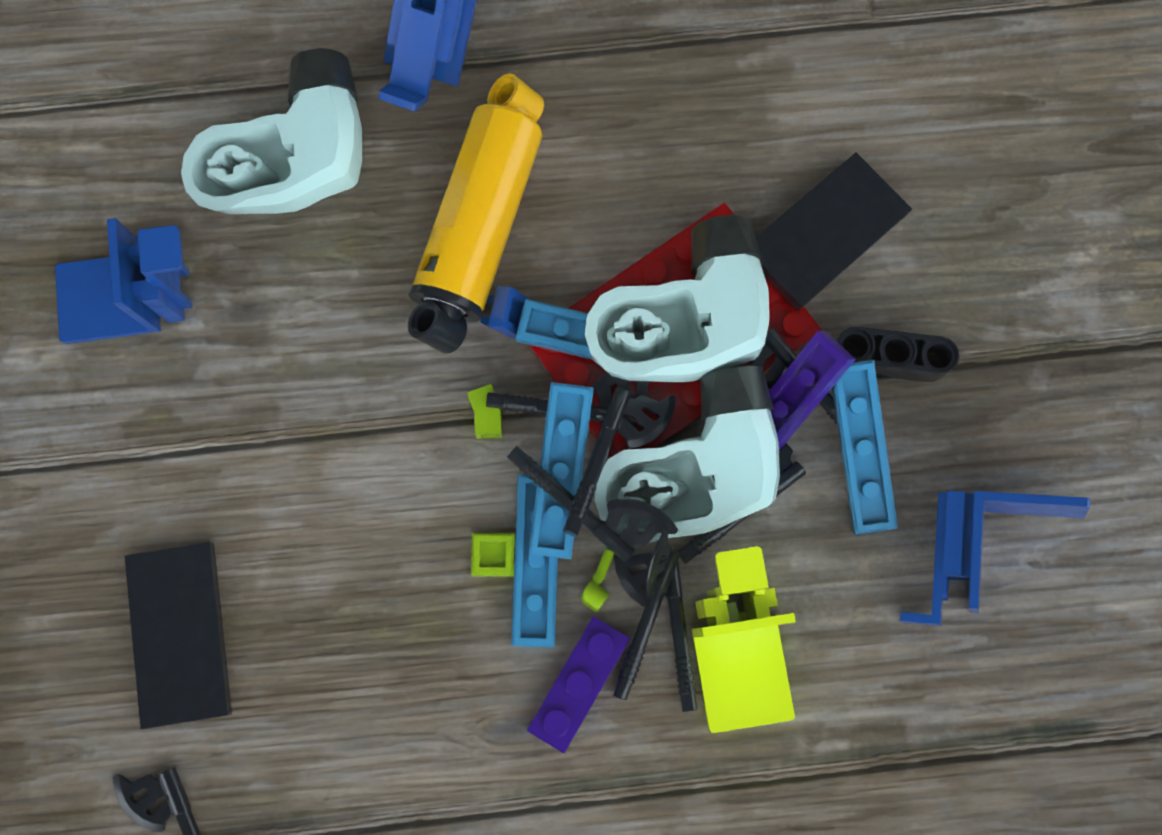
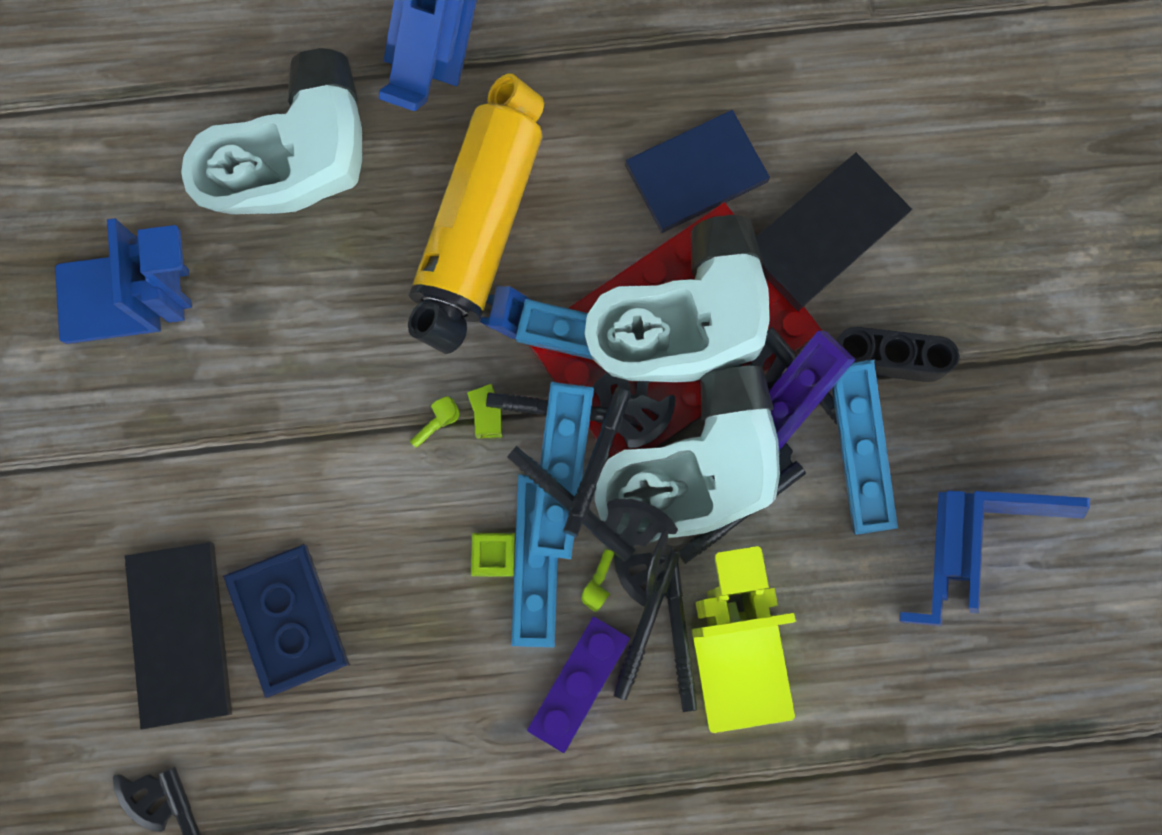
(286, 621): none -> dark blue tile
(446, 414): none -> lime hand
(697, 171): none -> dark blue tile

